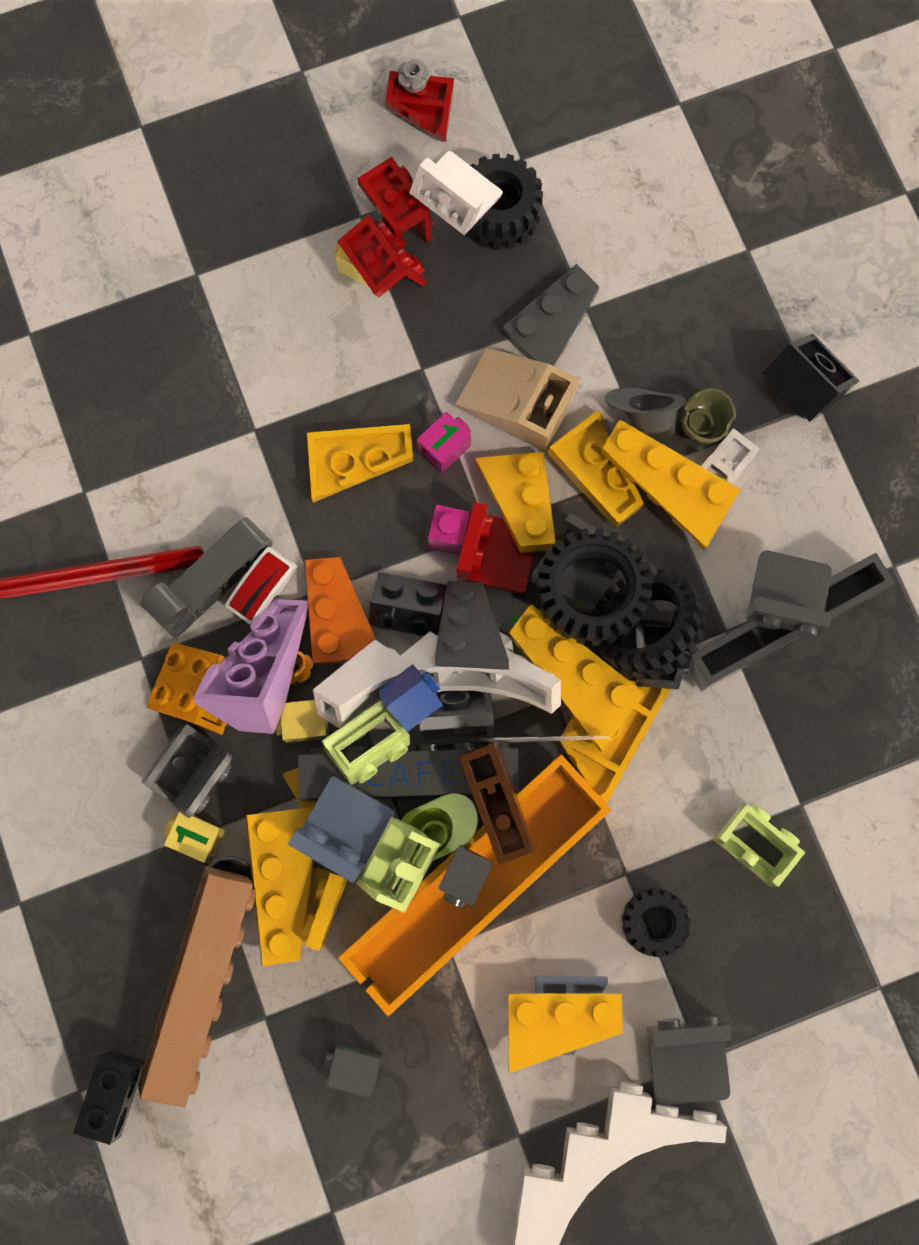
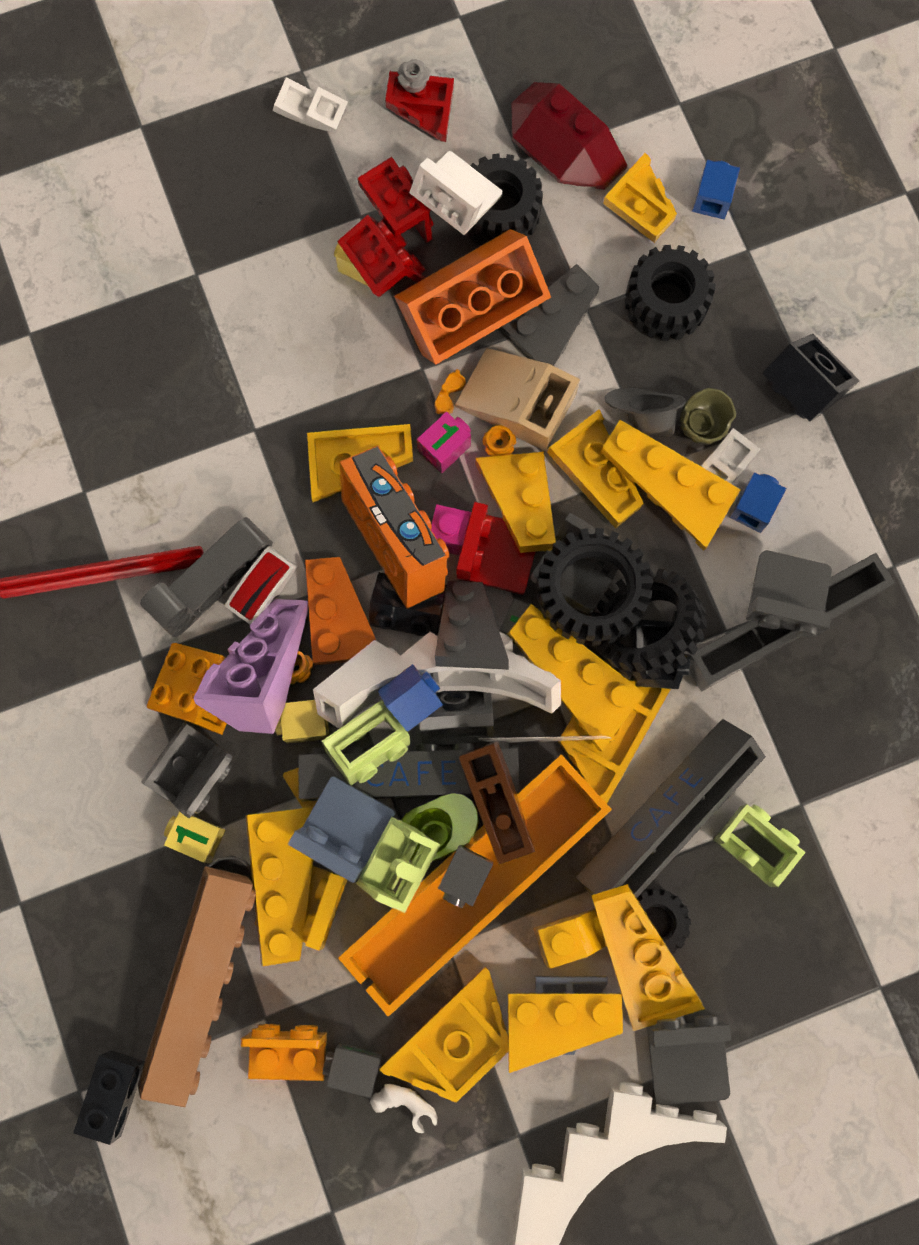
(286, 1054): none -> light orange bracket
(308, 107): none -> white slope
(394, 526): none -> brick
(394, 1095): none -> white piece
(453, 383): none -> light orange piece
(455, 1043): none -> yellow wing
(473, 296): none -> orange brick
(499, 433): none -> light orange plate
(565, 137): none -> dark red wedge
(570, 938): none -> yellow slope
(642, 200): none -> yellow wing
(643, 964): none -> yellow wing
(674, 811): none -> dark grey brick
(675, 268): none -> black tyre
(716, 189): none -> blue brick
(758, 502): none -> blue brick

